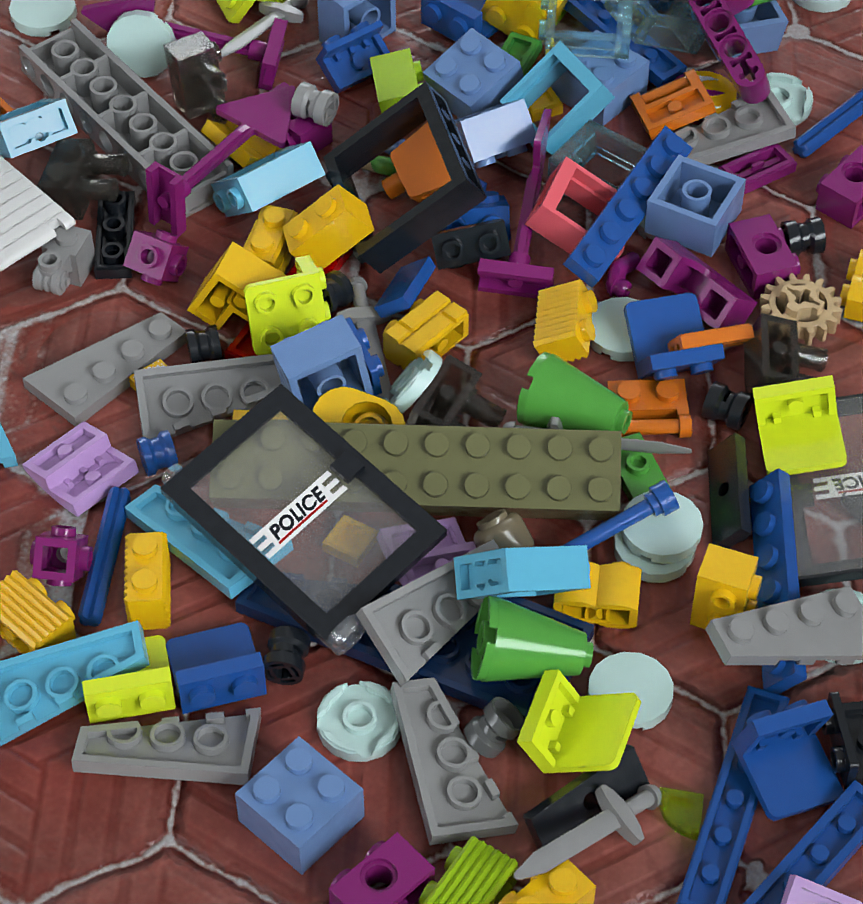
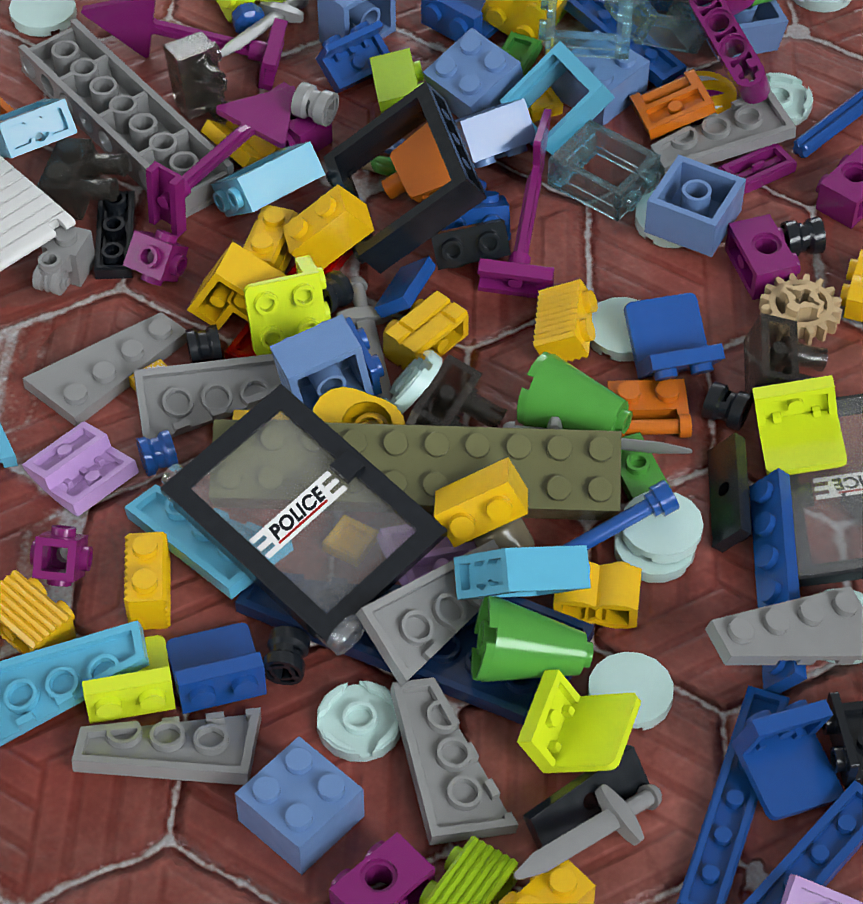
(104, 557): blue axle -> none
(139, 41): light aqua tile -> none
(245, 16): none -> blue tile
(481, 502): none -> yellow brick
(491, 730): dark grey wheel -> none
(580, 186): coral window -> none
(617, 273): magenta arm -> none
(624, 209): blue plate -> none
(682, 272): magenta arch -> none
(682, 811): clear neon green tile -> none
(724, 585): yellow brick -> none
(728, 336): orange tile -> none

